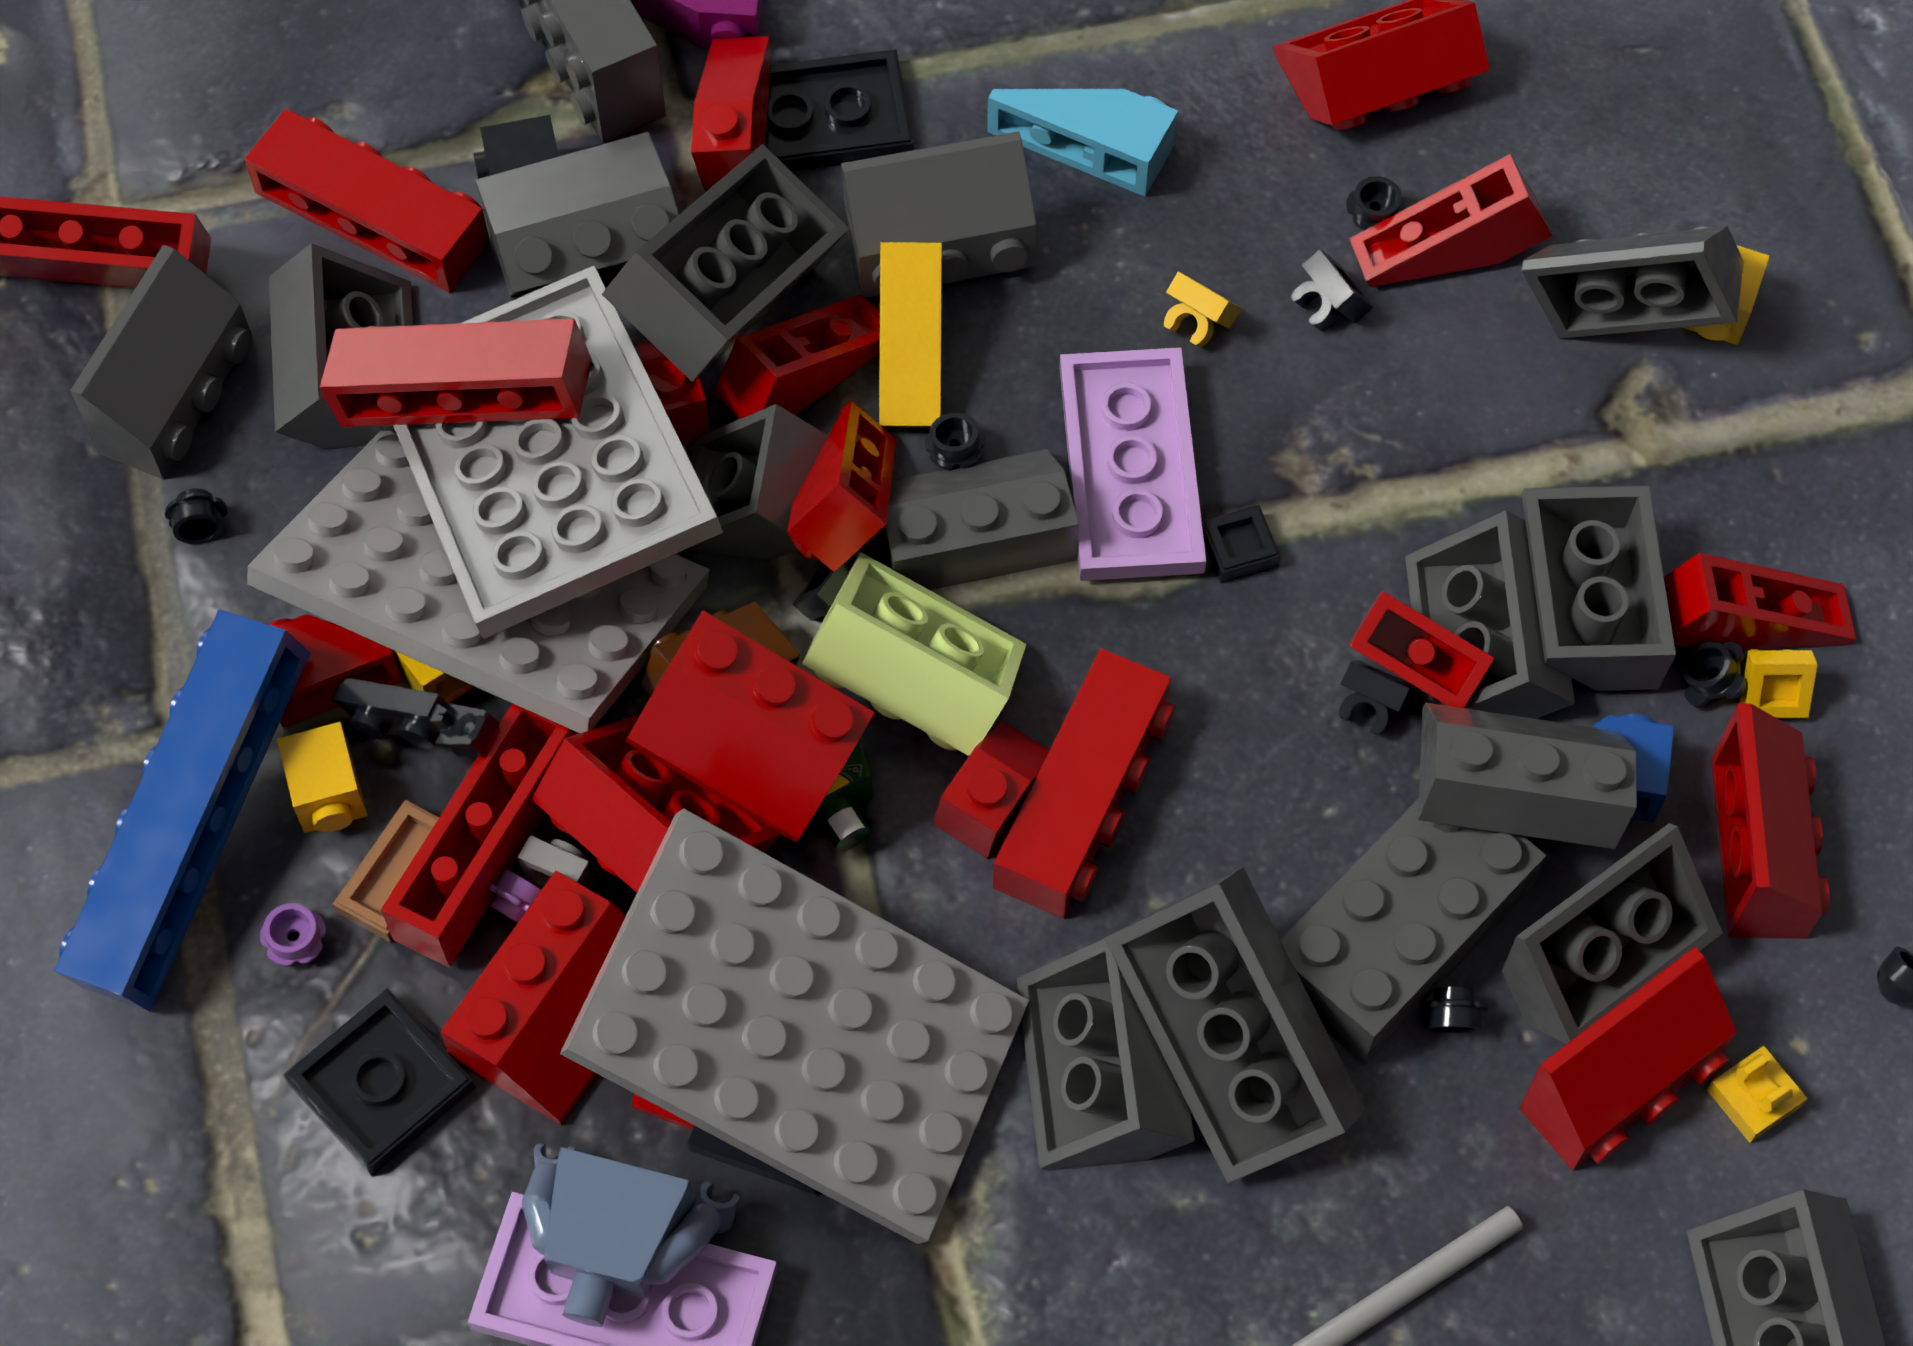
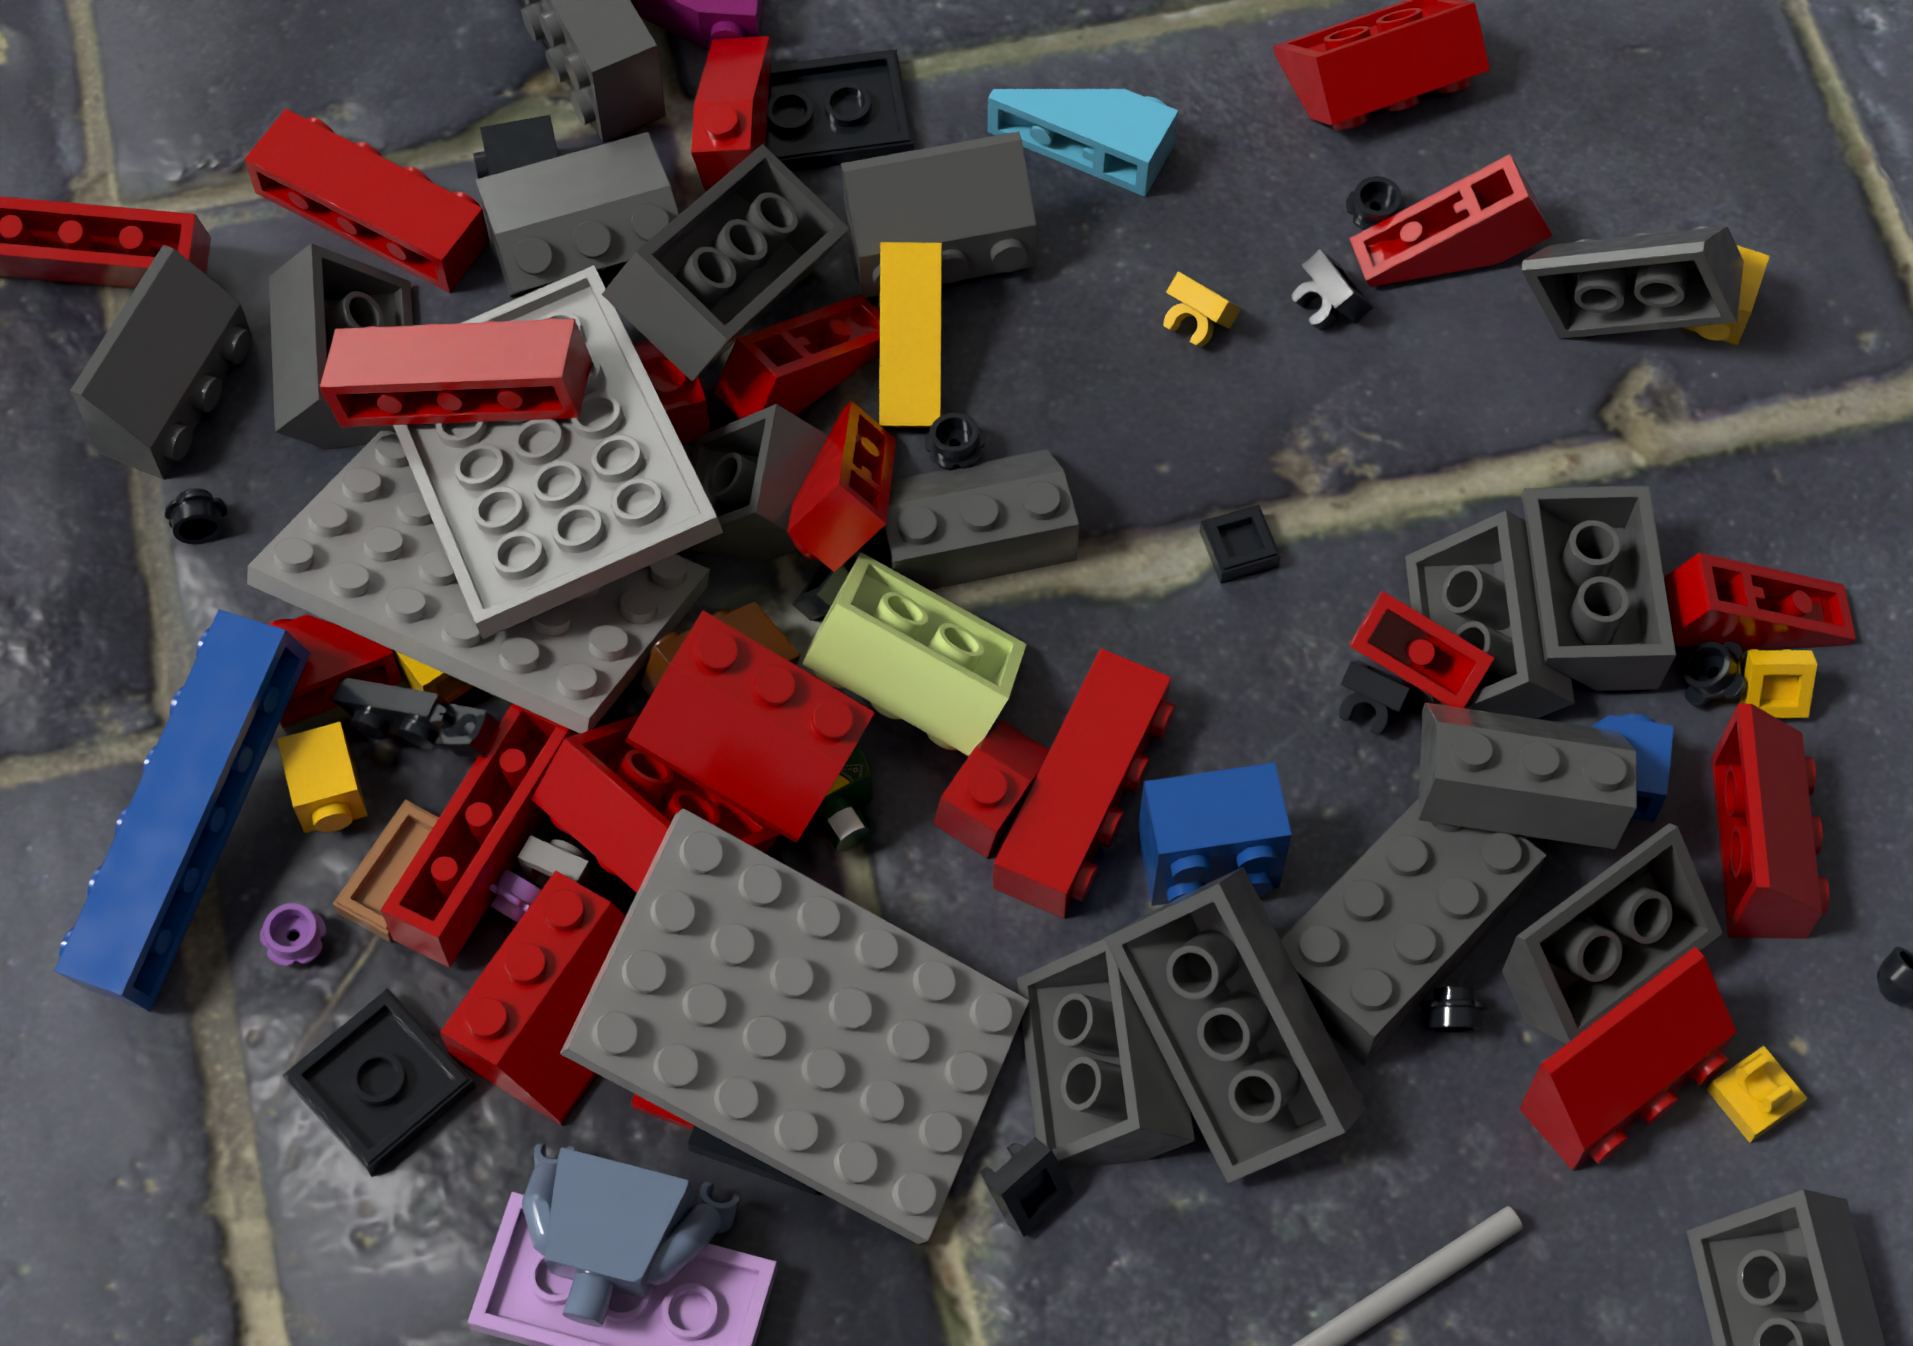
(1028, 1185): none -> black tile
(1132, 464): lavender plate -> none
(1211, 826): none -> blue brick

